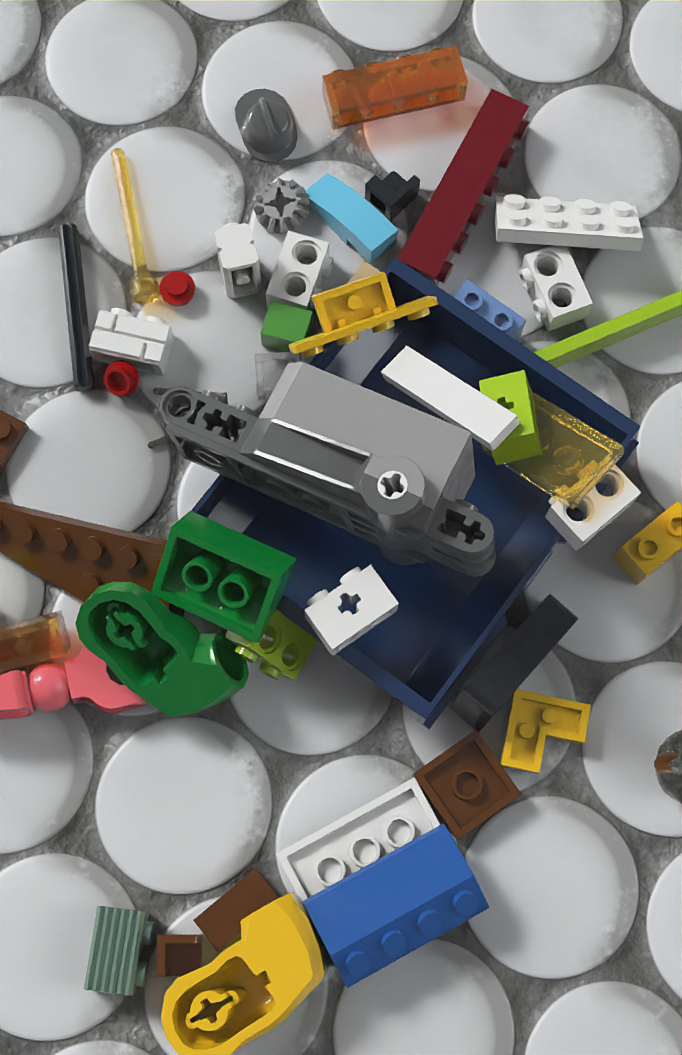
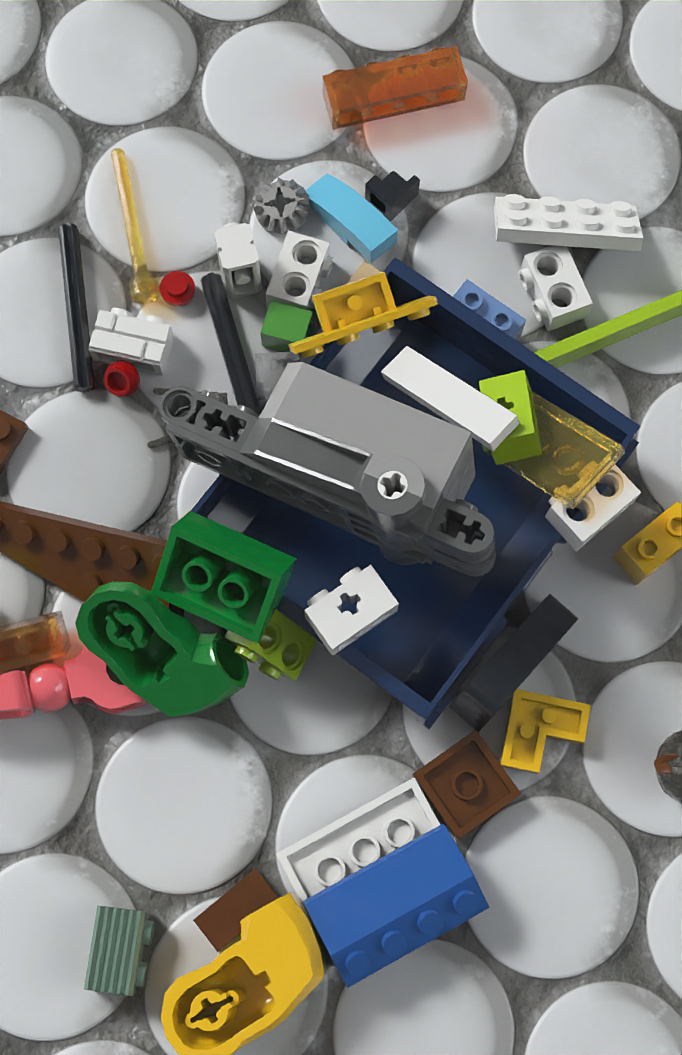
(178, 954): reddish brown panel -> none
(229, 342): none -> black axle
(266, 125): dark grey piece -> none
(464, 187): dark red brick -> none

